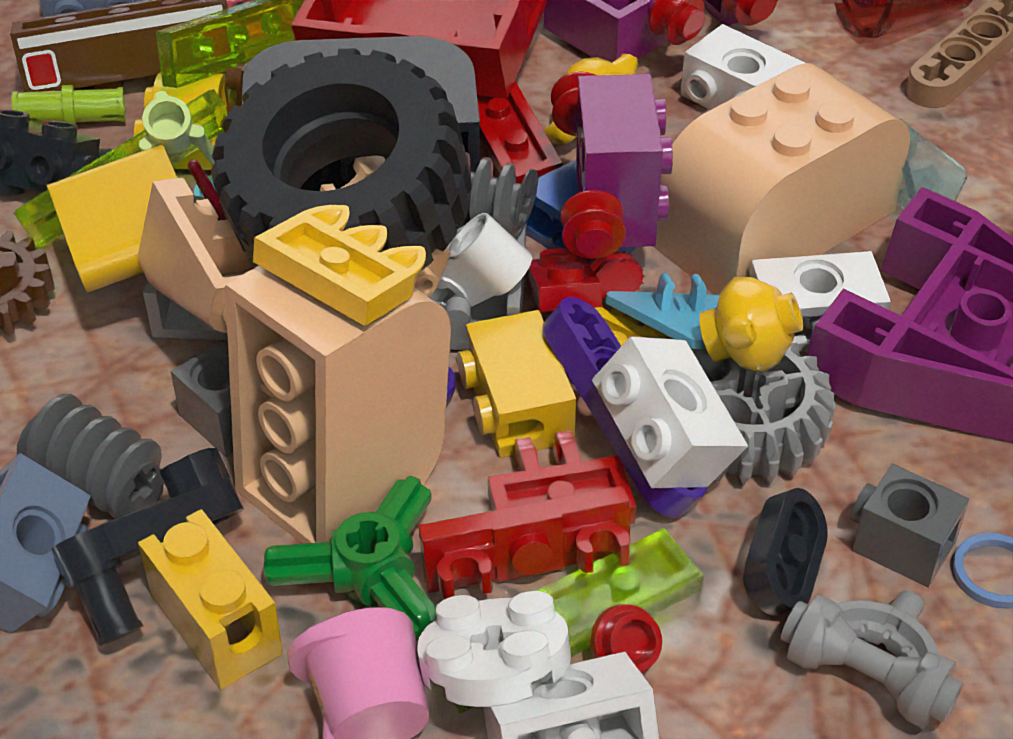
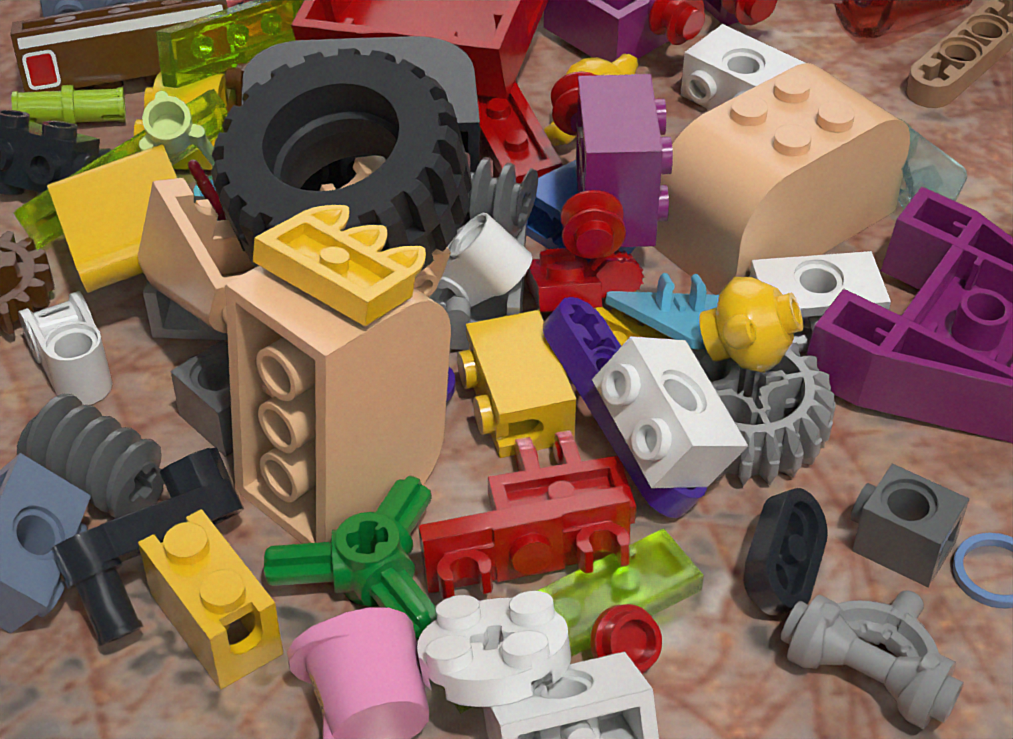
(69, 349): none -> white piece

